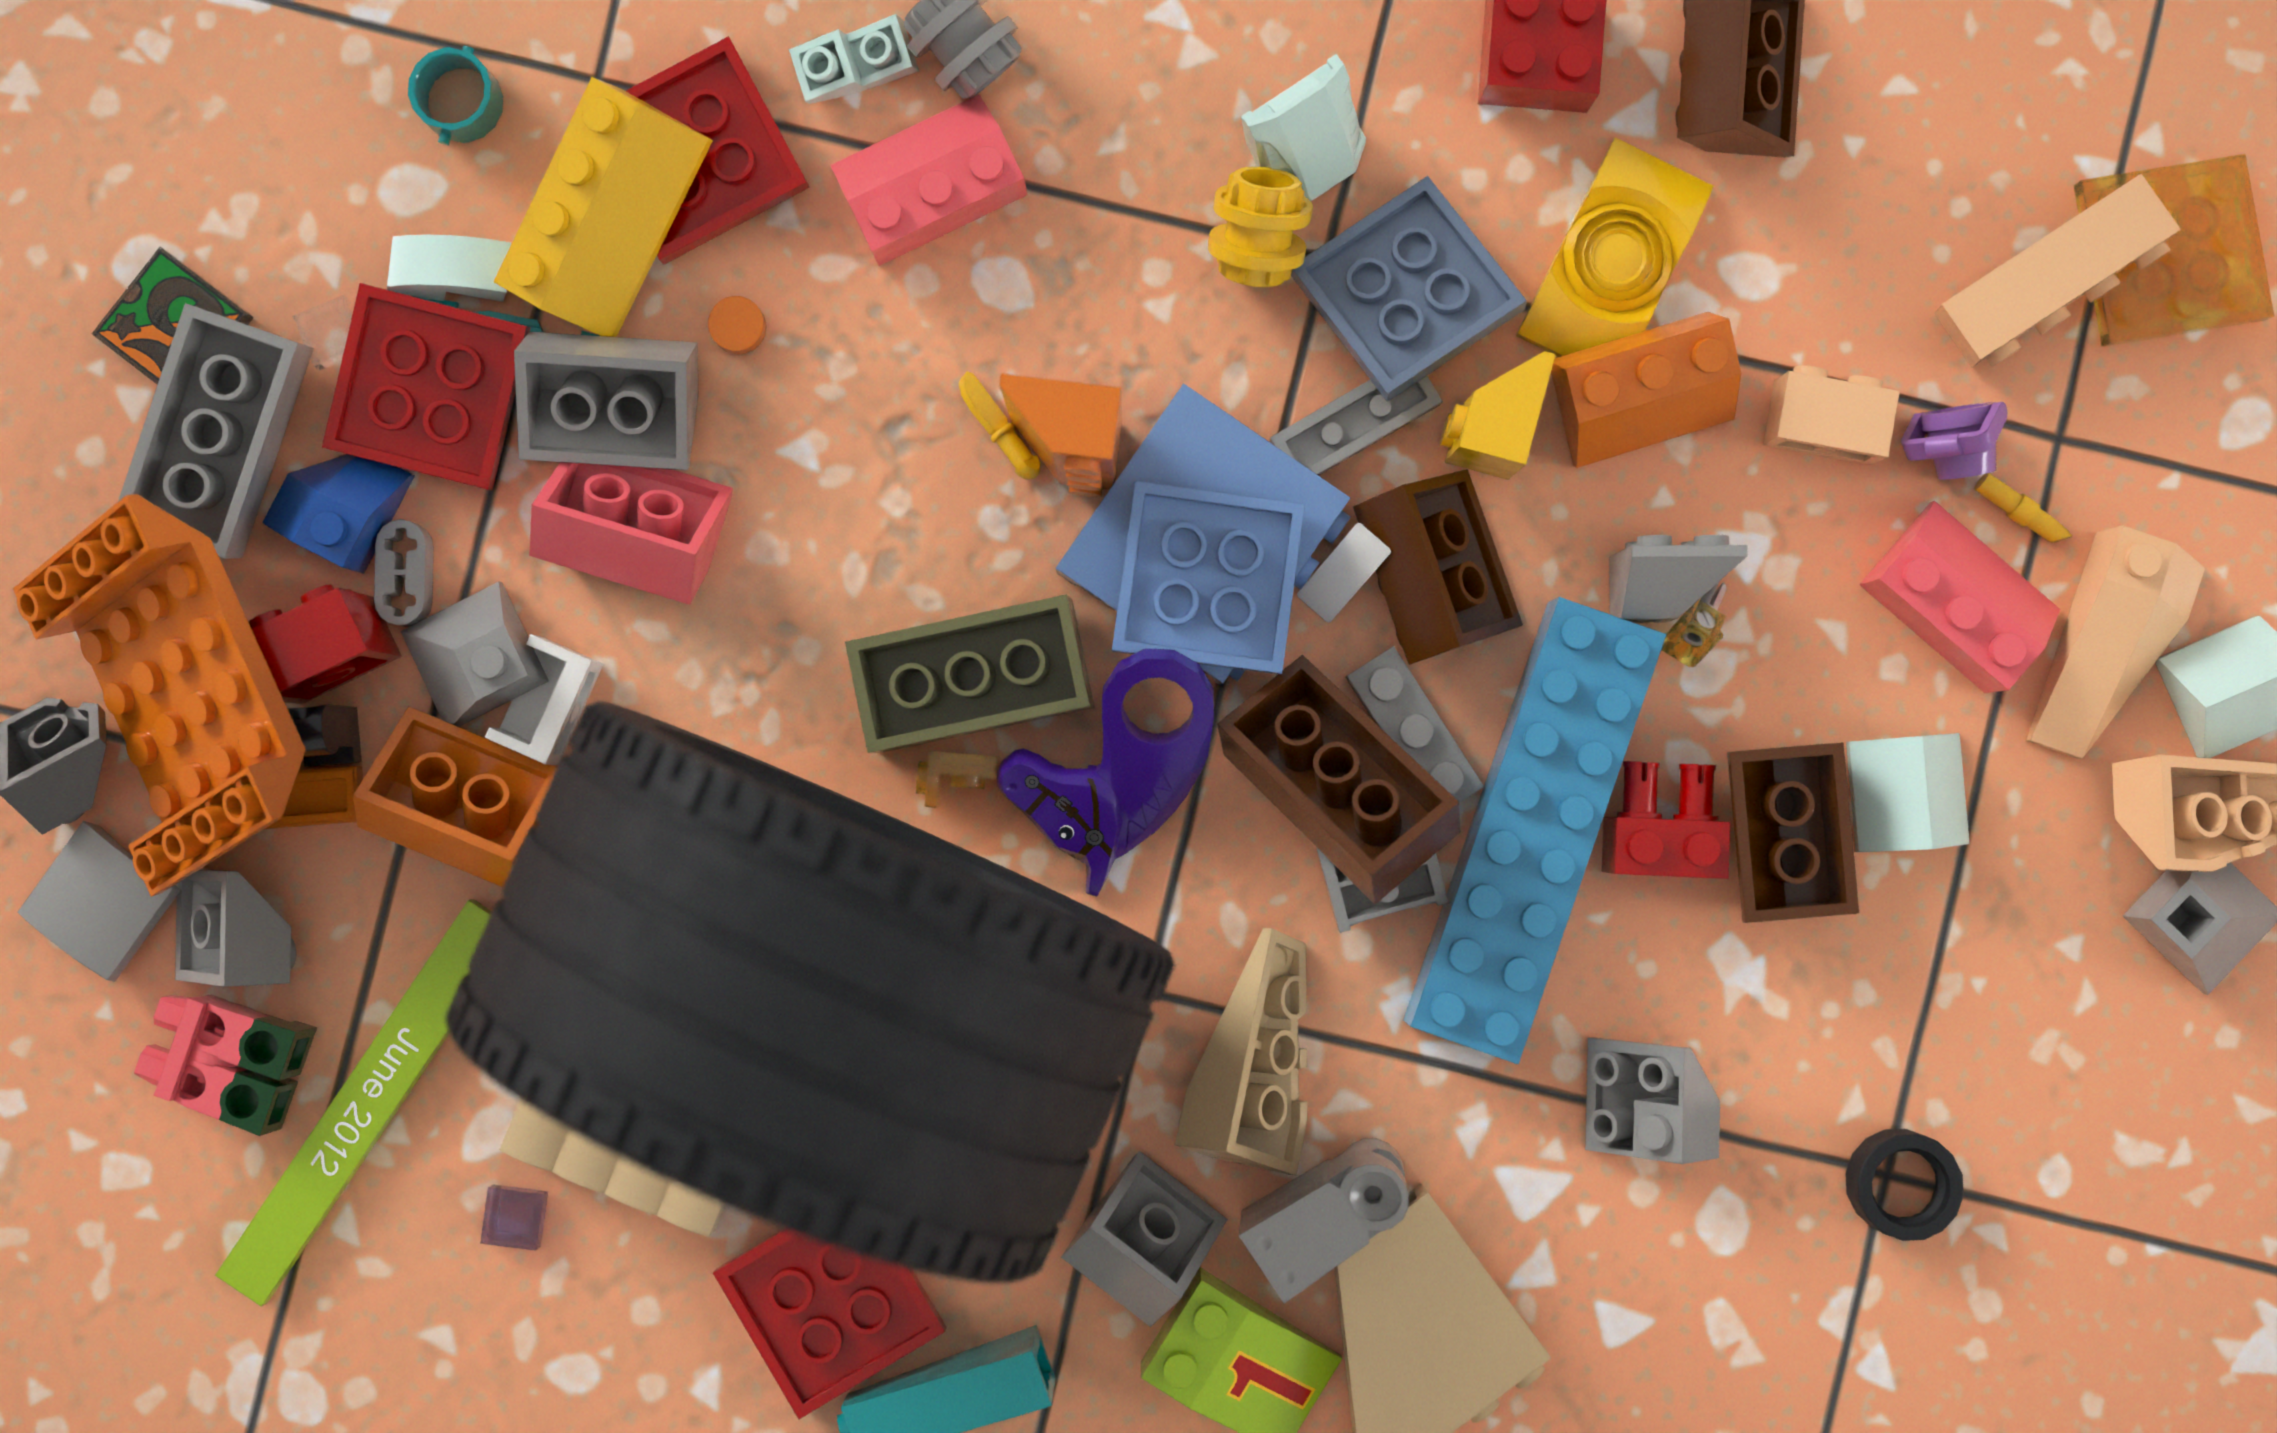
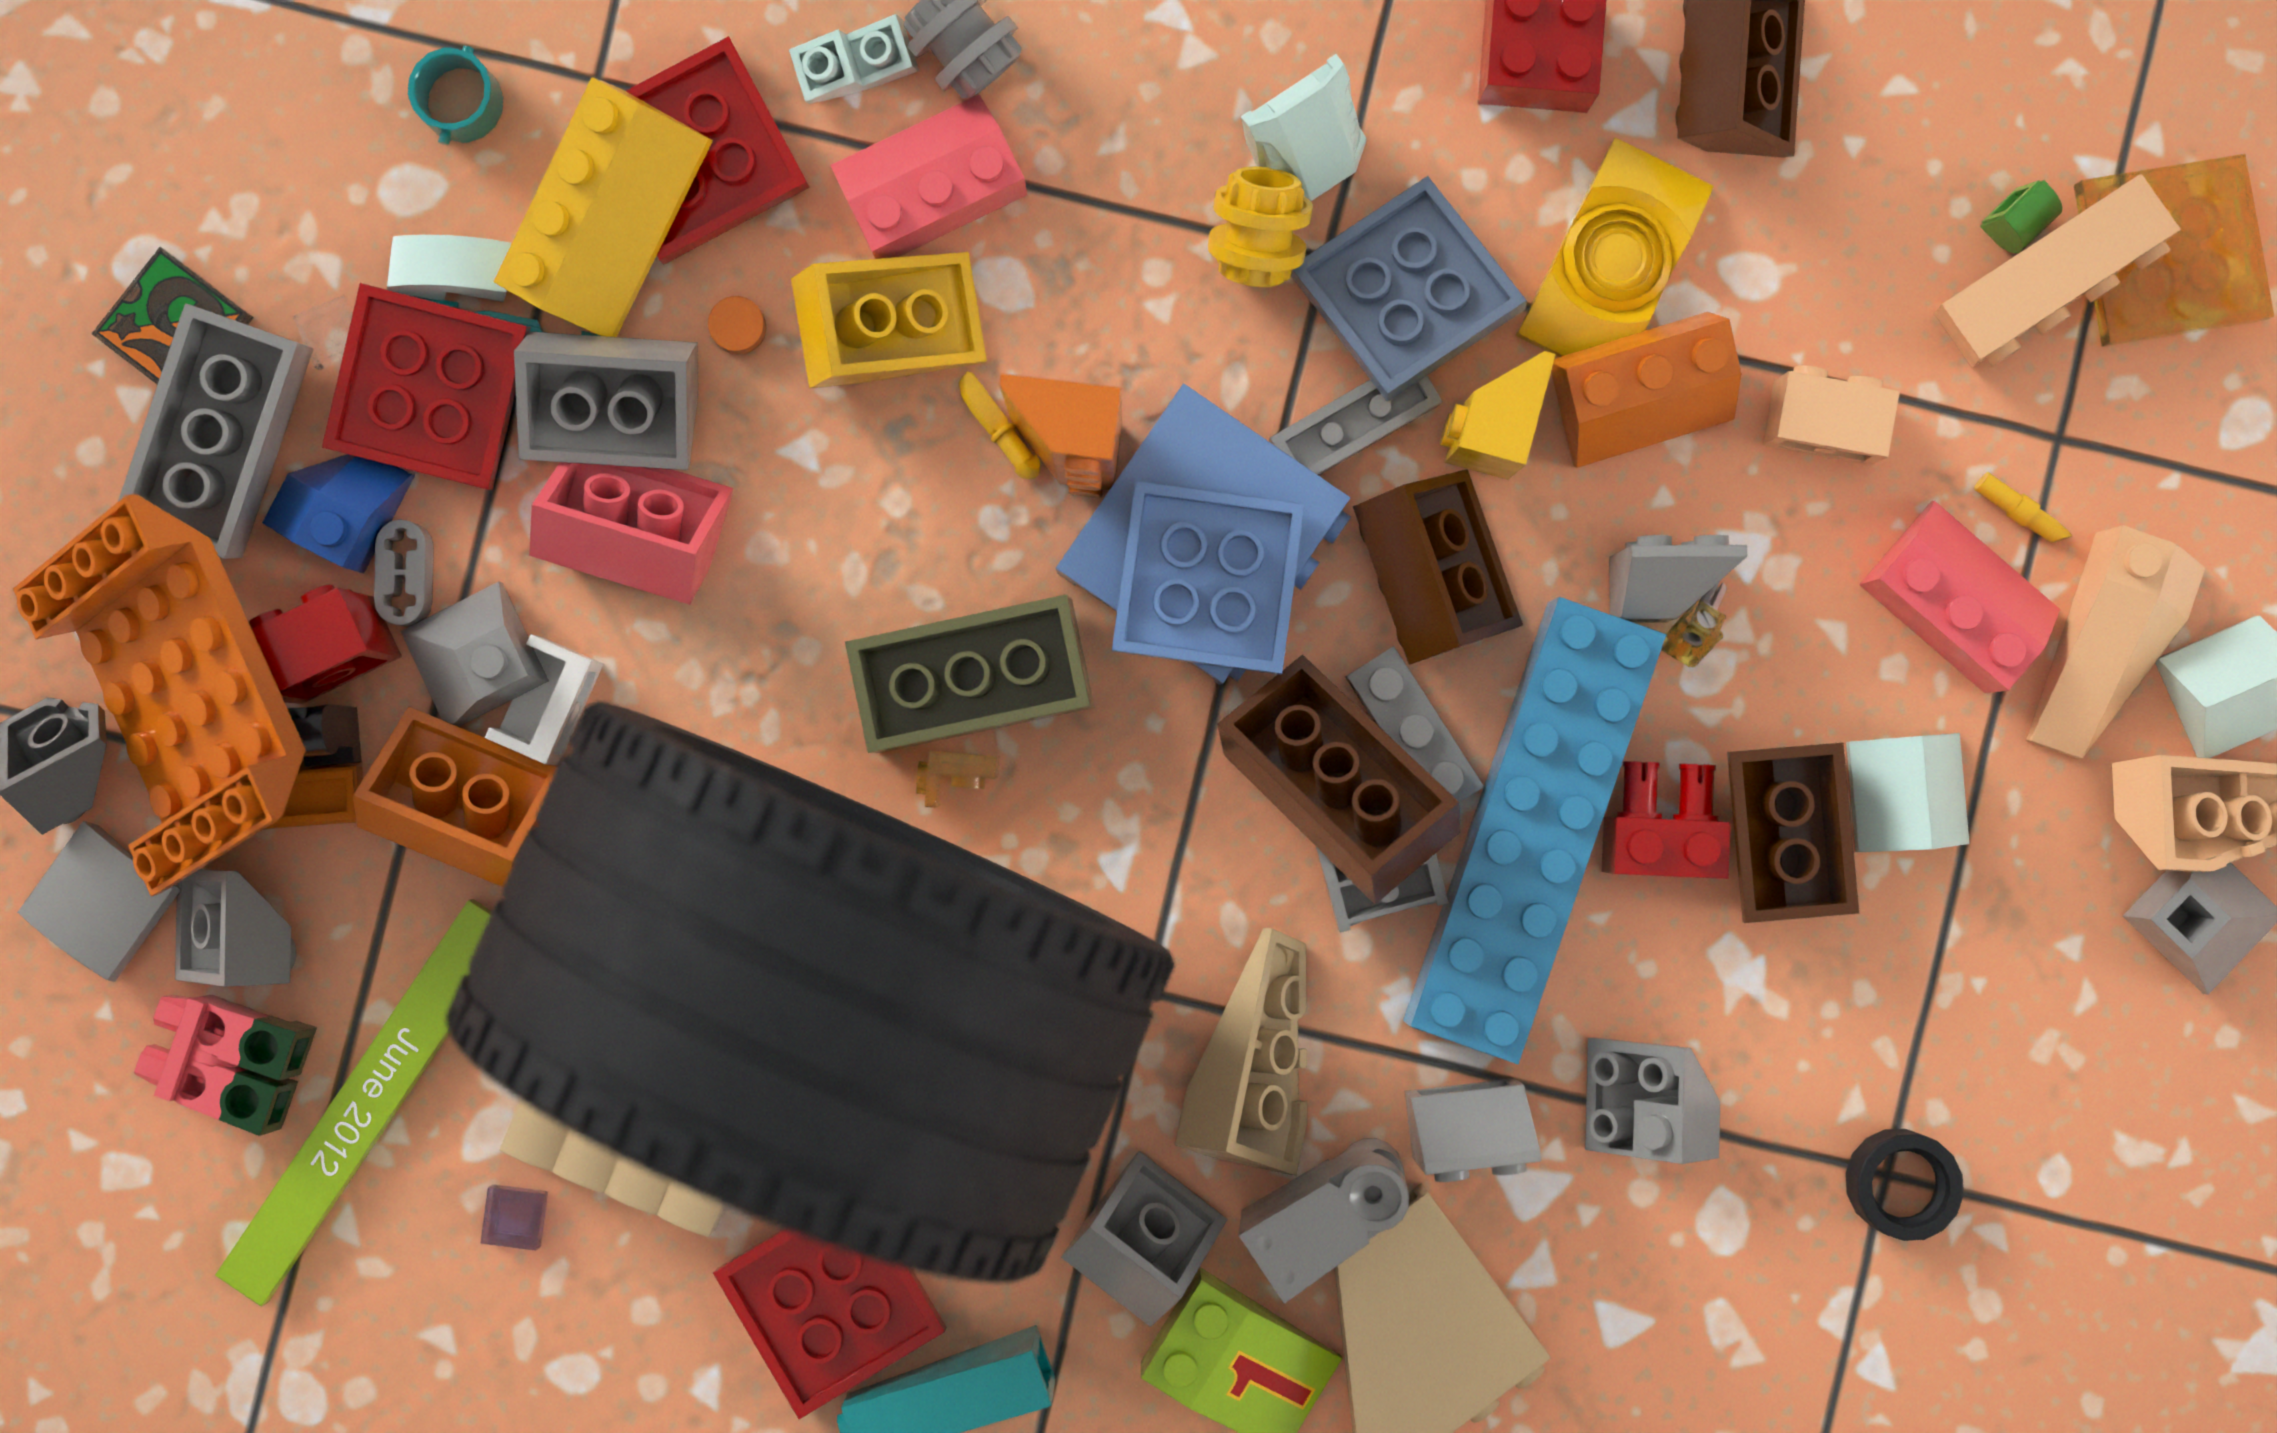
(887, 318): none -> yellow slope
(1141, 777): dark purple animal -> none
(1344, 572): white sticker -> none
(1472, 1129): none -> light grey slope
(1957, 438): medium lavender piece -> none
(2023, 216): none -> bright green brick

